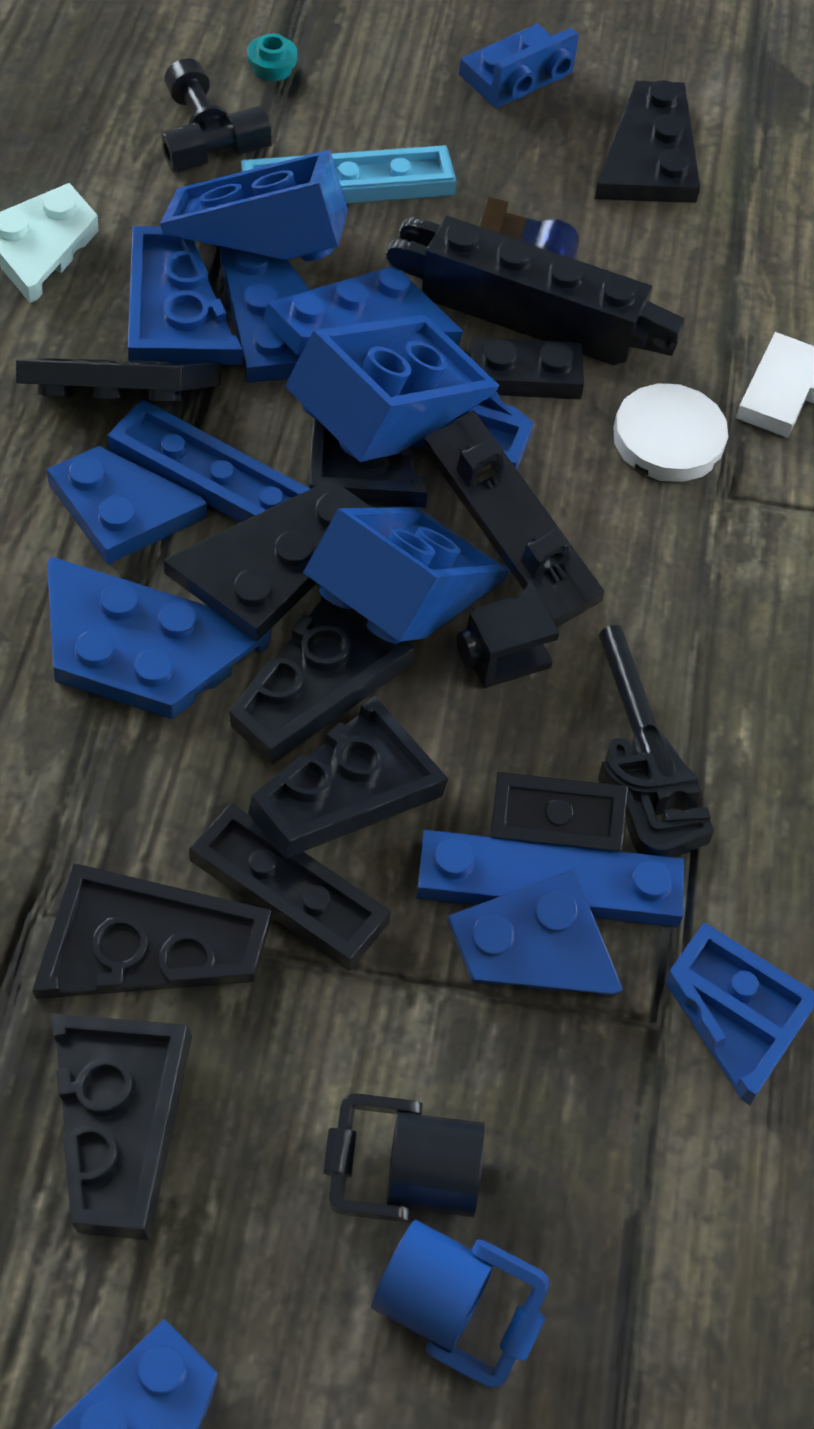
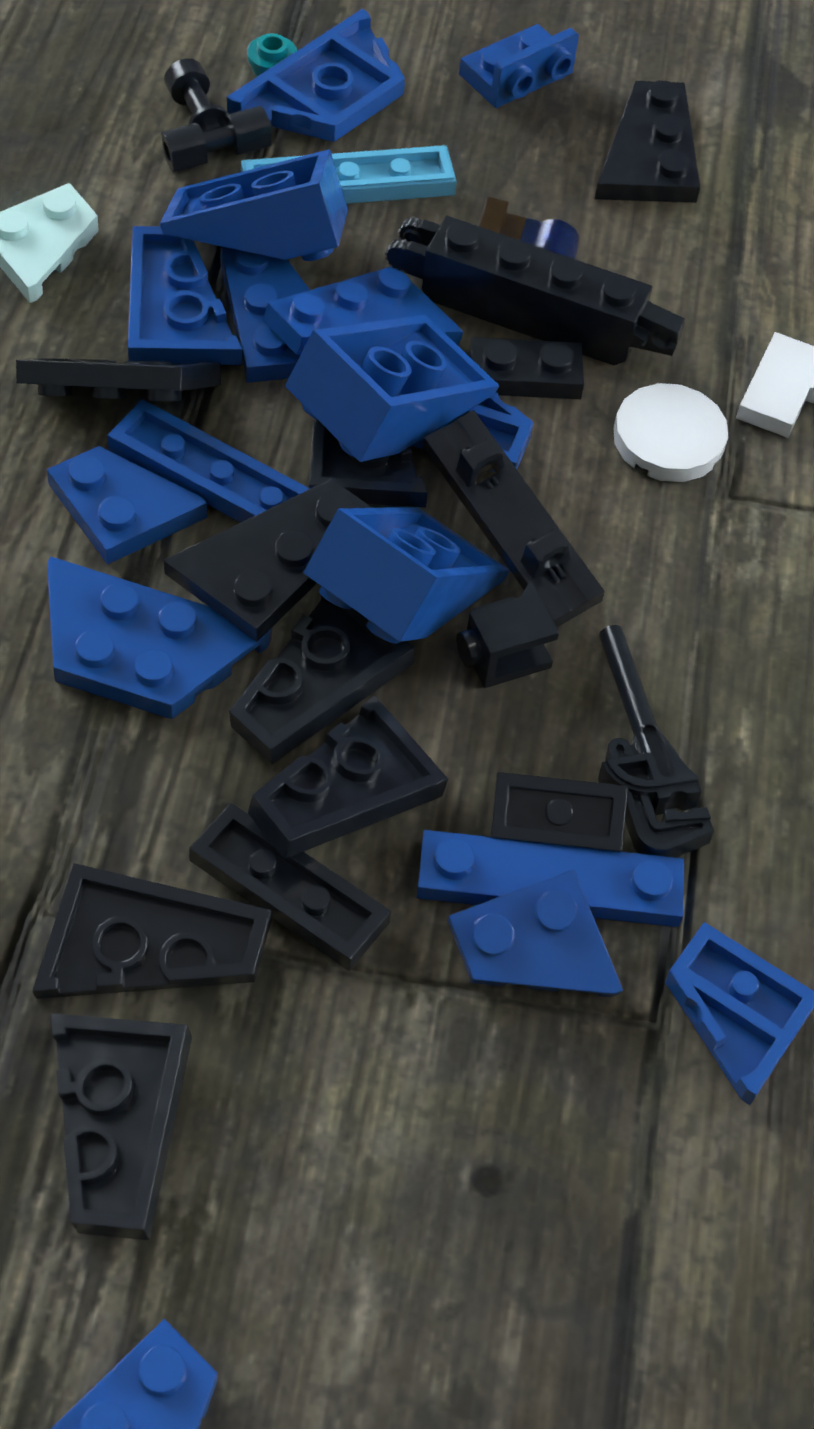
(327, 83): none -> blue wing
(431, 1162): black piece -> none
(436, 1288): blue piece -> none

